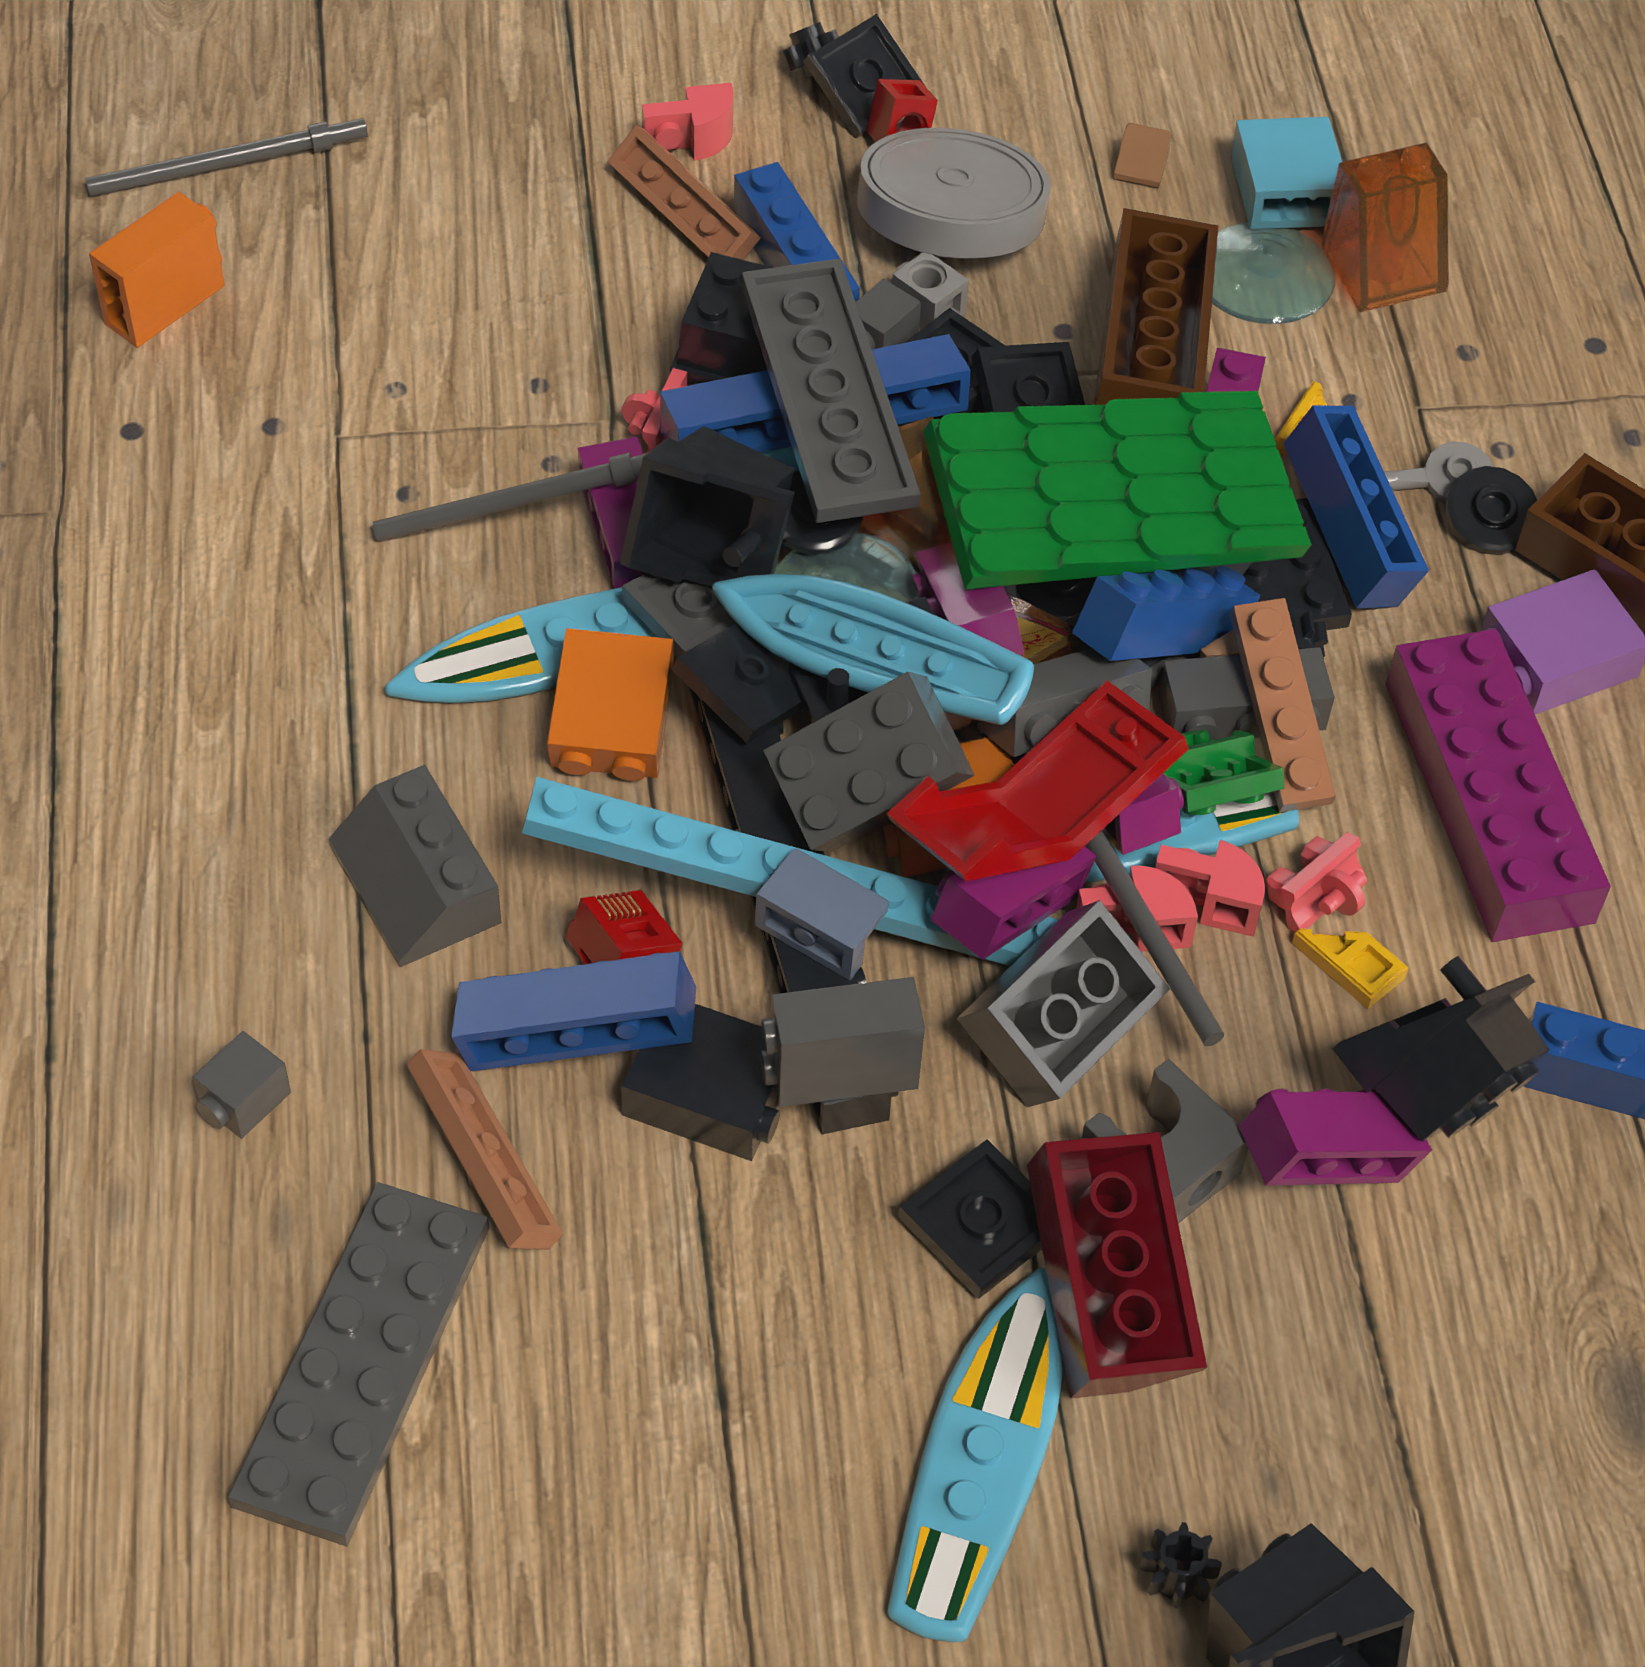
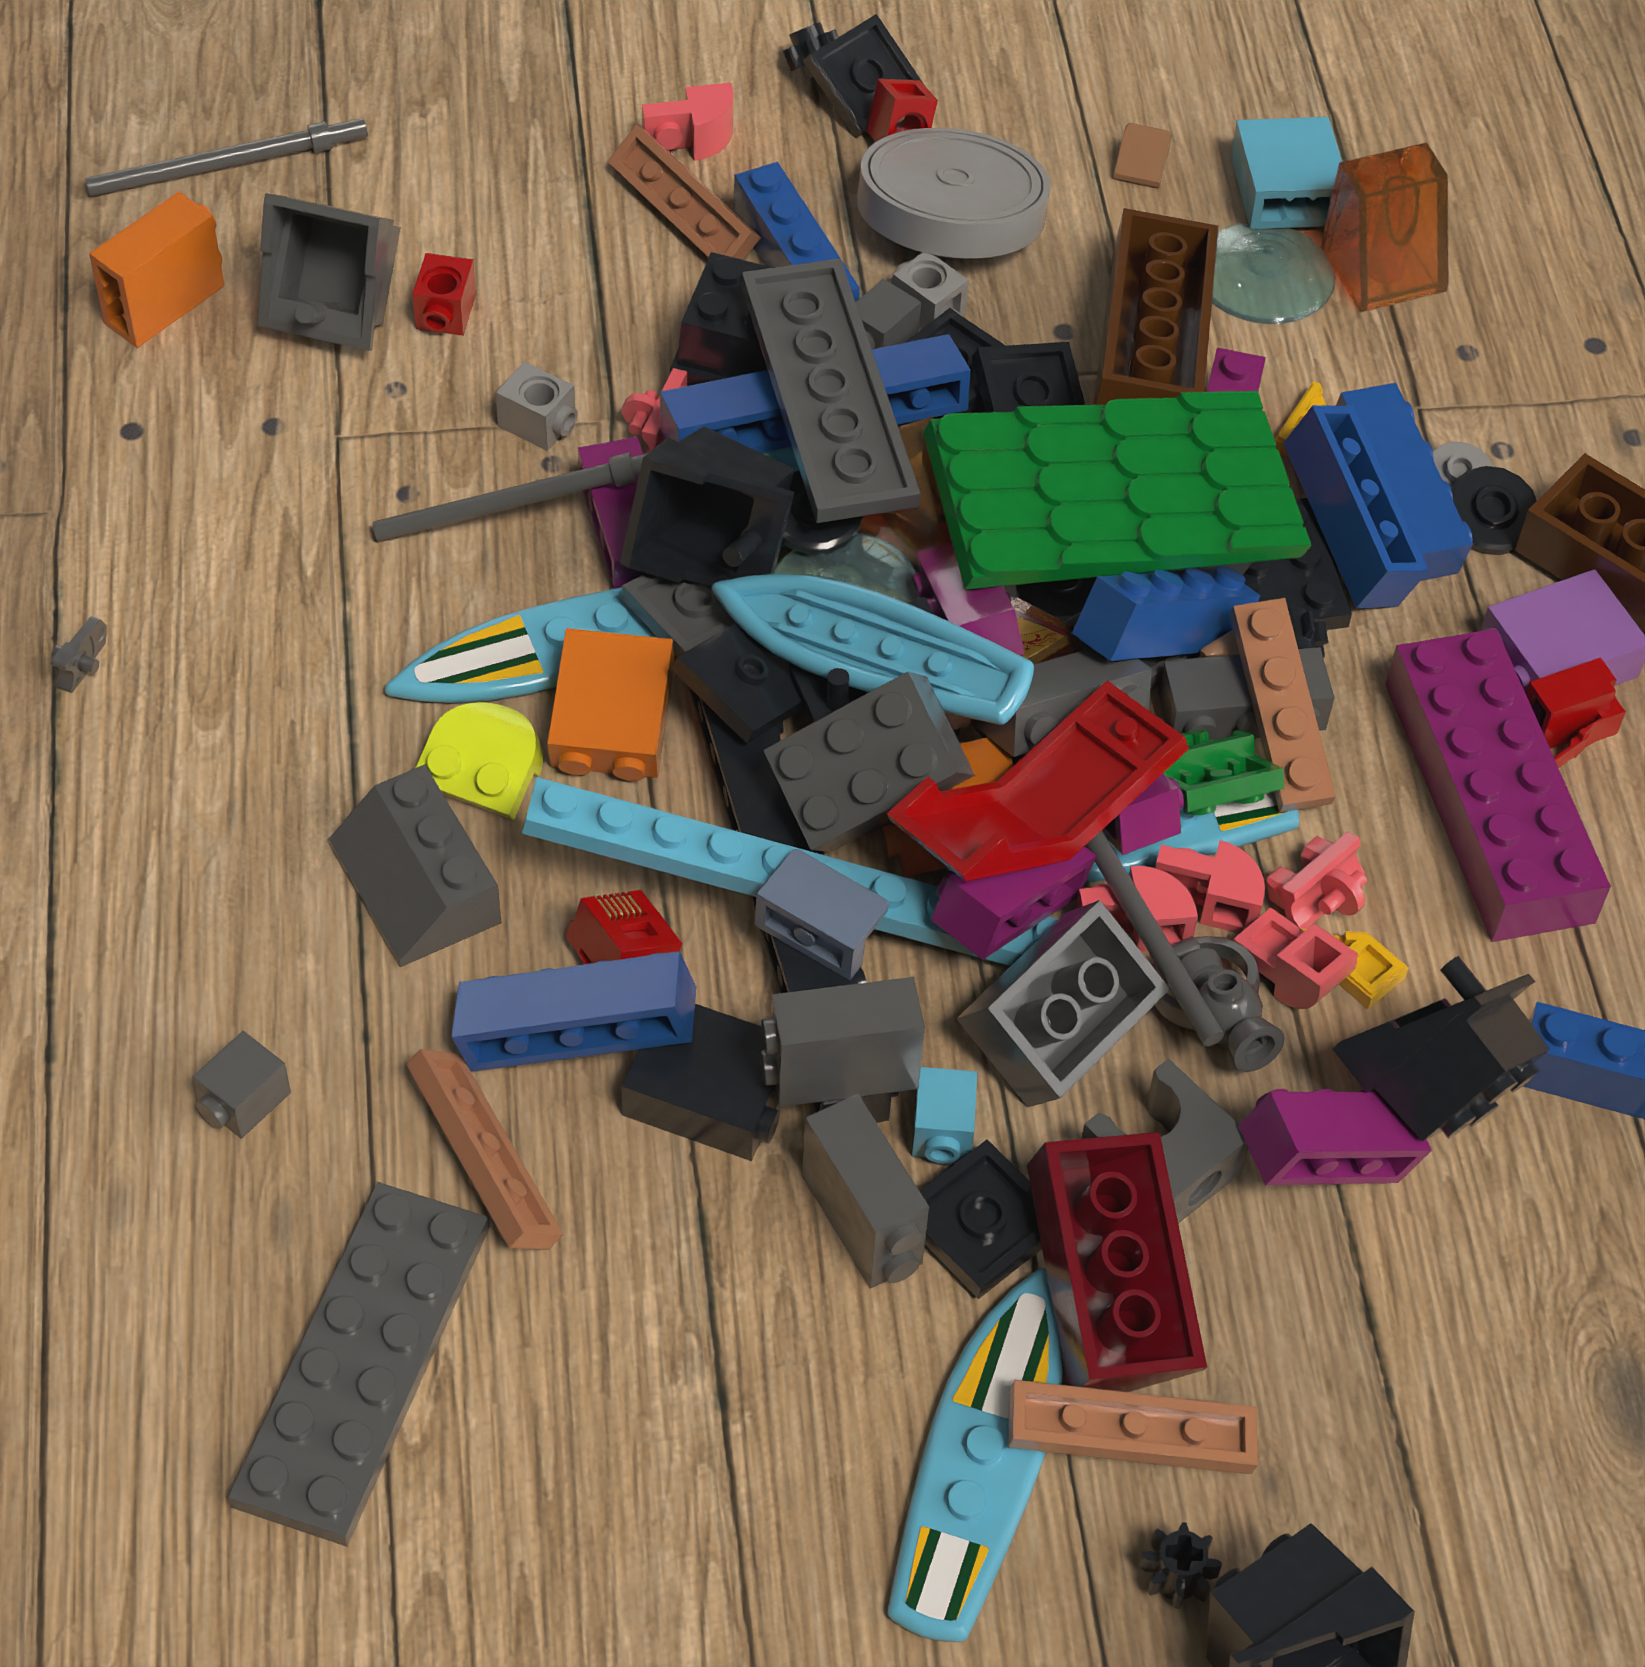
(79, 655): none -> flat silver piece
(324, 270): none -> dark grey piece
(444, 294): none -> red brick
(484, 756): none -> neon yellow slope
(536, 406): none -> light grey brick
(865, 1191): none -> dark grey brick
(944, 1114): none -> medium azure brick
(1132, 1427): none -> nougat plate
(1229, 997): none -> dark grey piece
(1298, 961): none -> coral brick
(1413, 477): none -> blue brick
(1576, 707): none -> red piece

